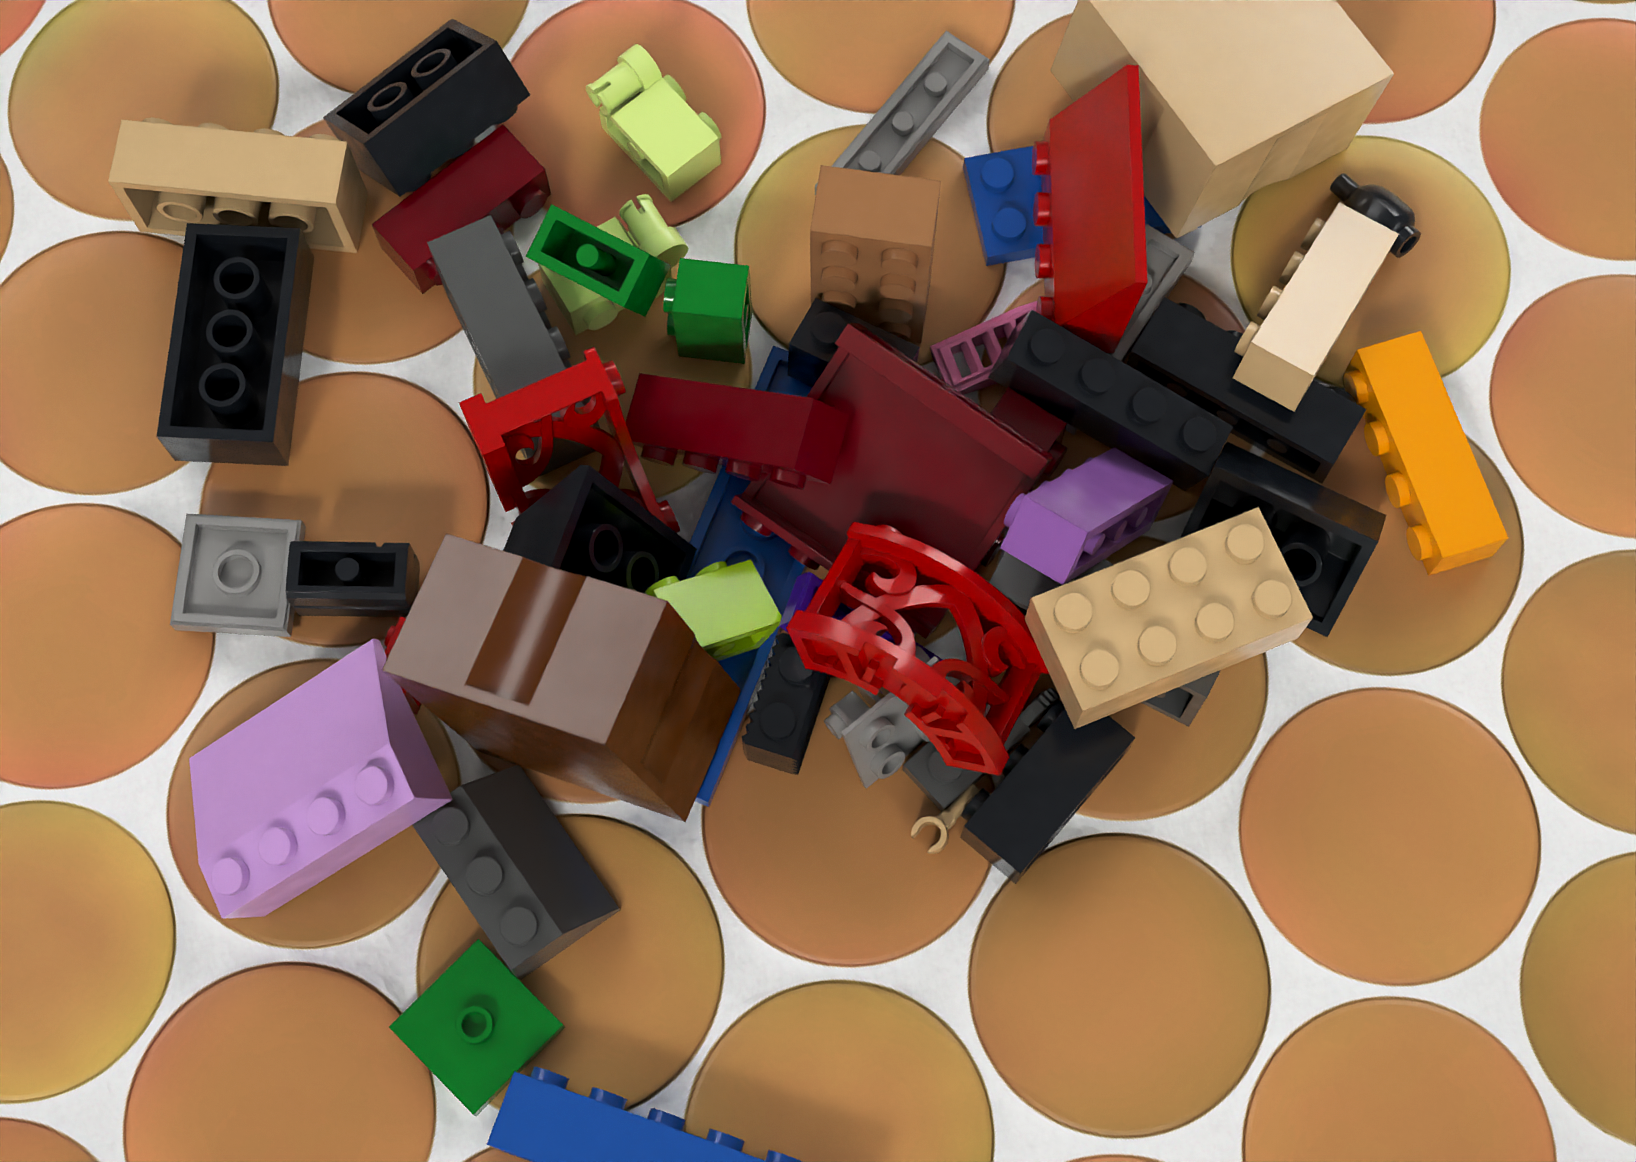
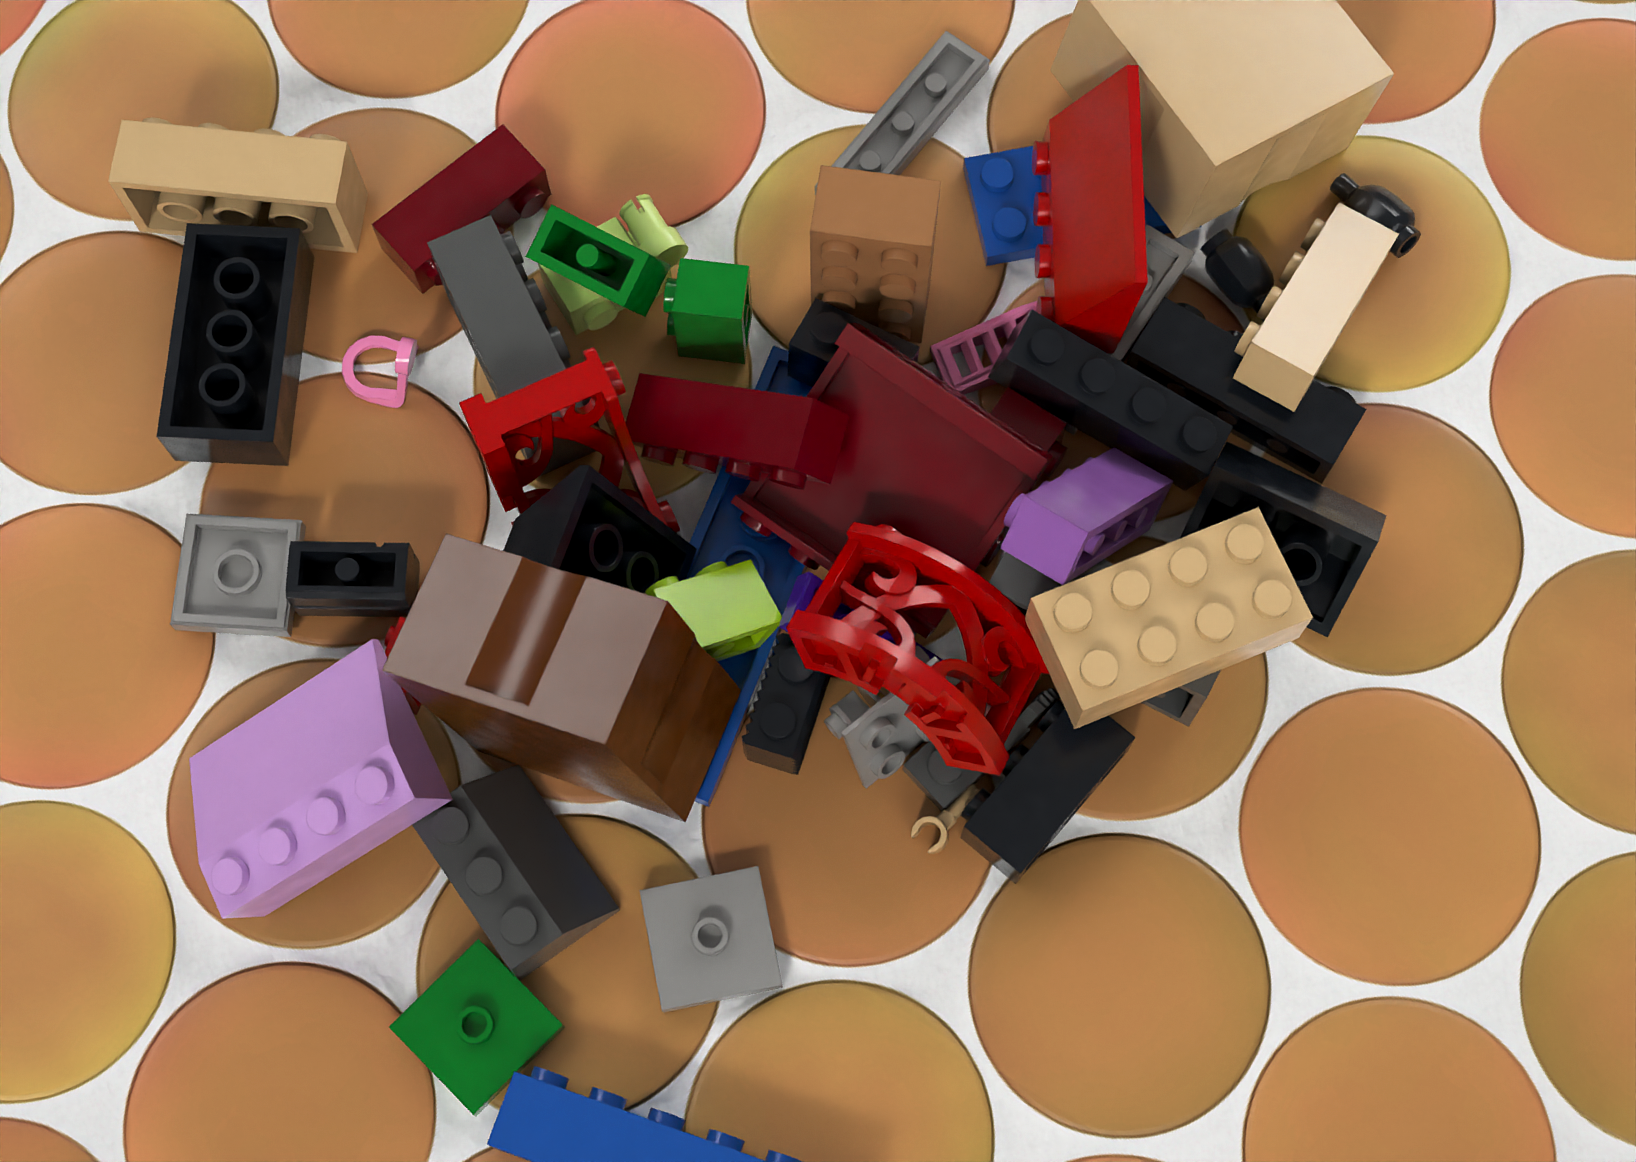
(405, 358): none -> bright pink piece
(428, 107): black brick -> none
(655, 124): yellowish green hinge -> none
(710, 939): none -> light grey plate
(1238, 269): none -> black plant
(1424, 454): light orange brick -> none

